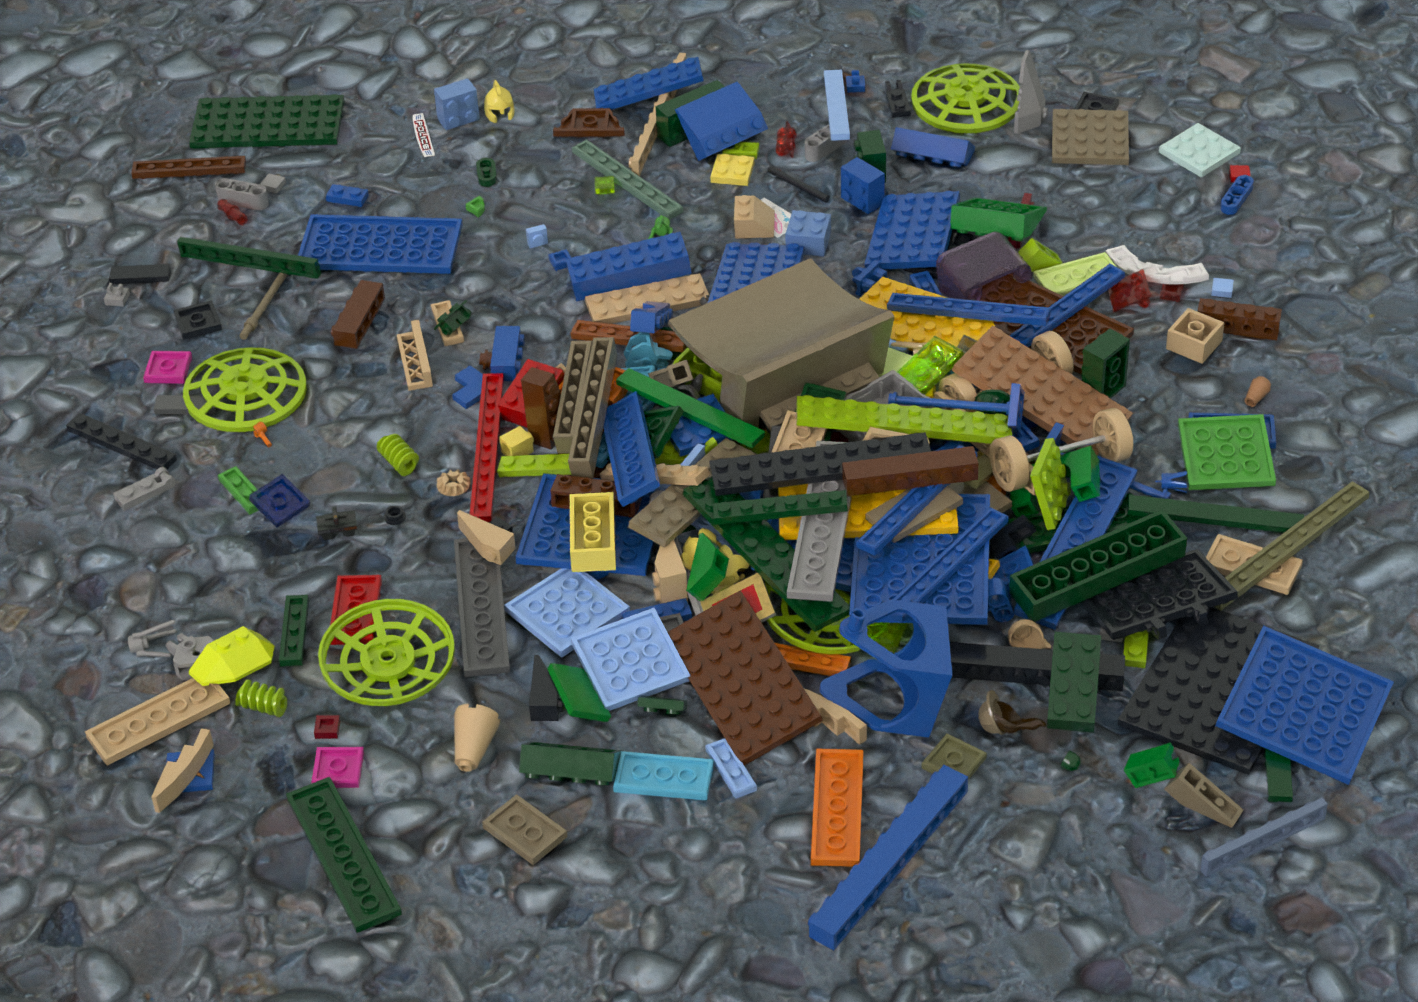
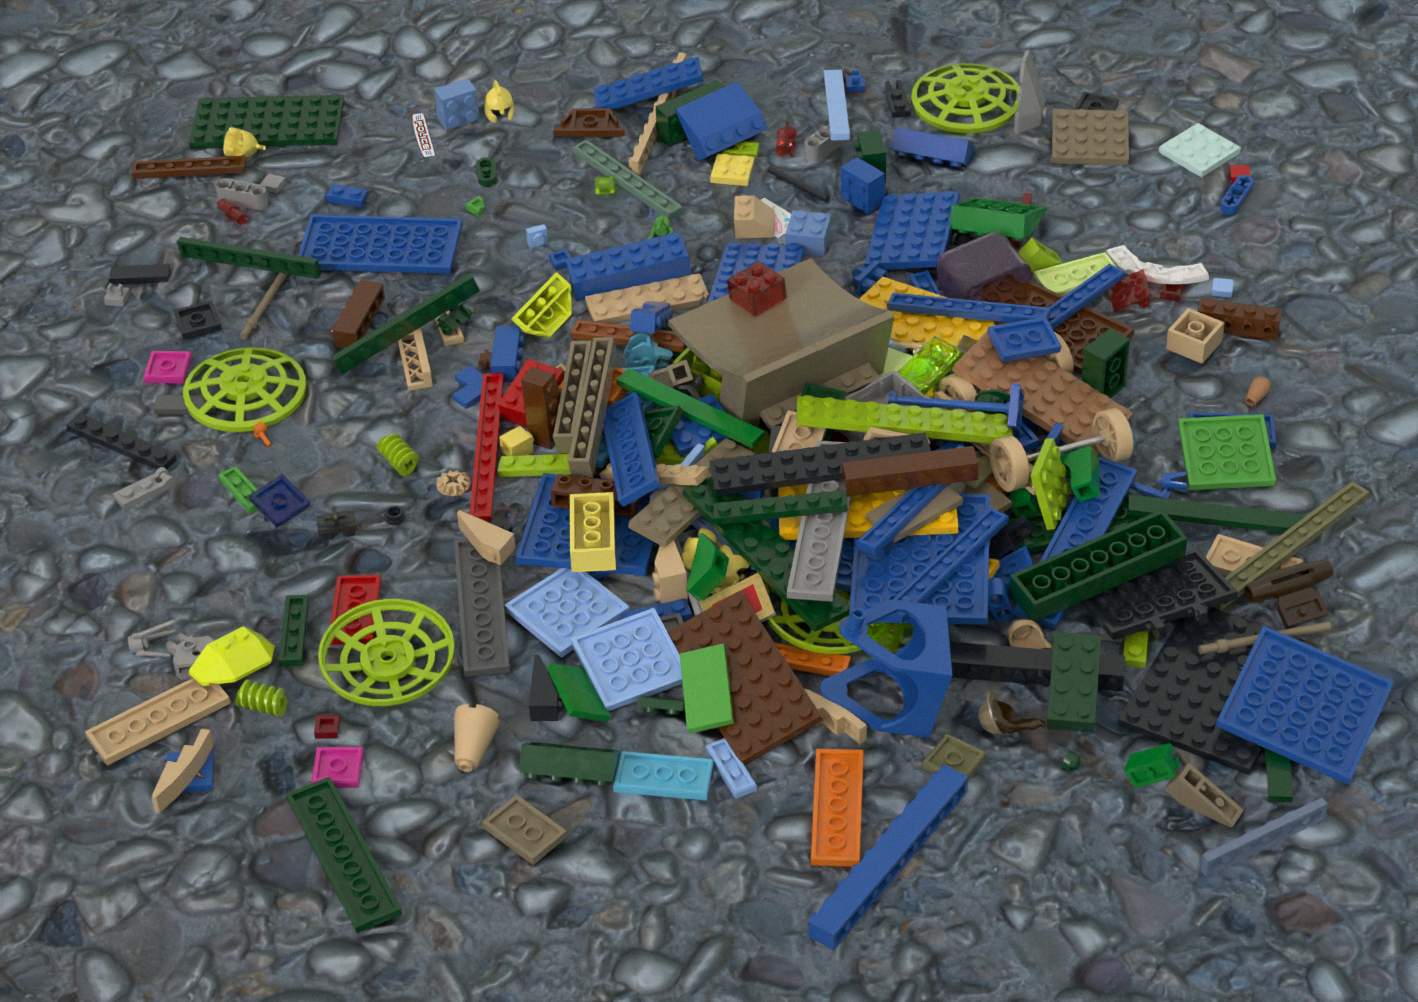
(240, 143): none -> light yellow helmet
(405, 323): none -> dark green plate
(546, 308): none -> neon yellow wedge
(706, 688): none -> bright green tile
(756, 288): none -> clear red brick
(1024, 339): none -> blue plate
(1224, 645): none -> dark tan bar
(1293, 589): none -> dark brown plate

